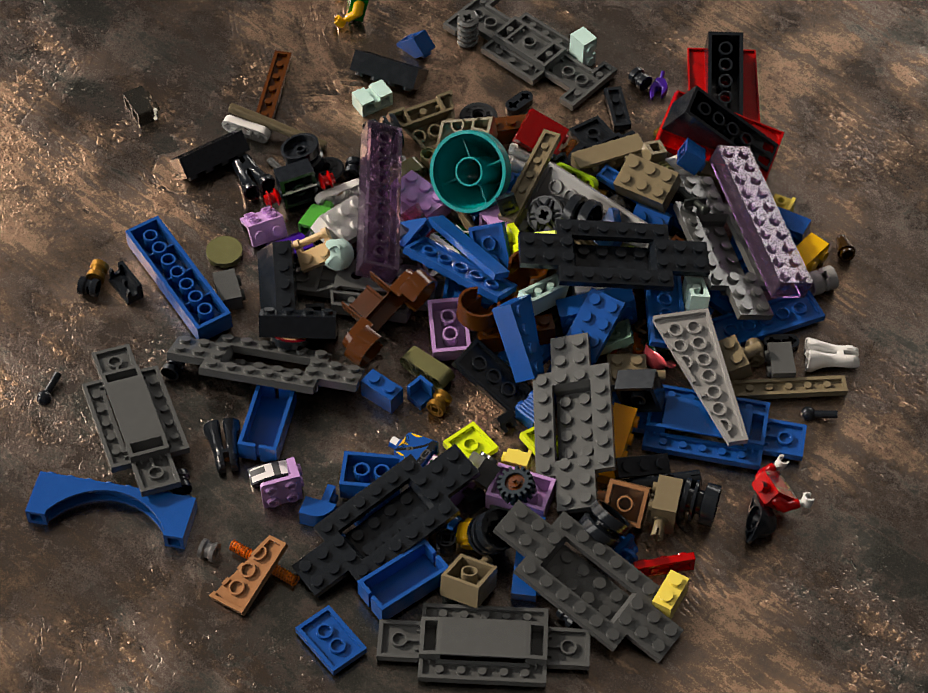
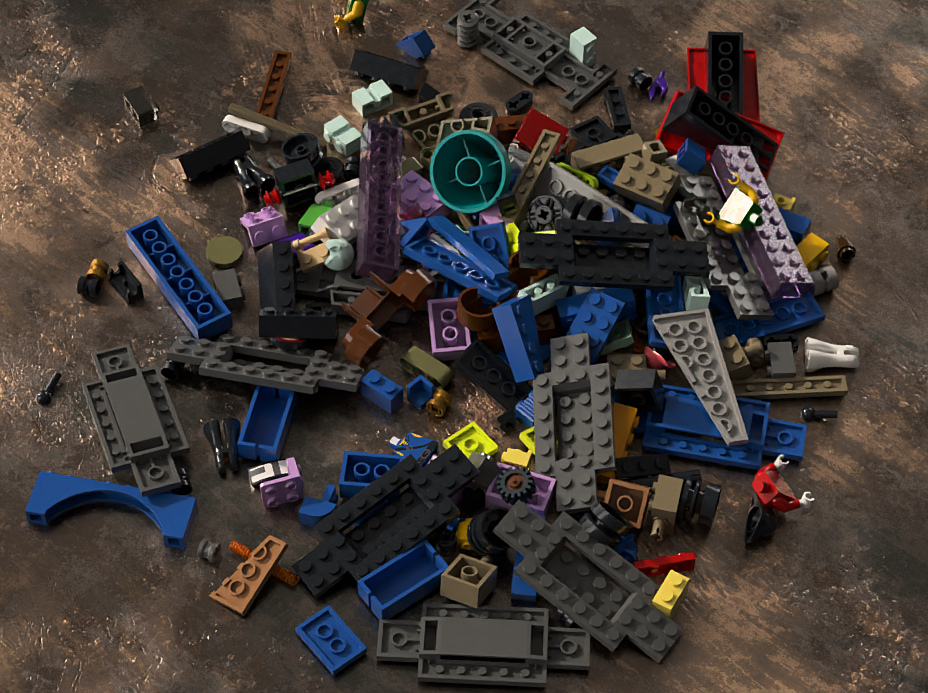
(342, 136): none -> light aqua brick
(427, 93): none -> black slope
(739, 211): none -> torso

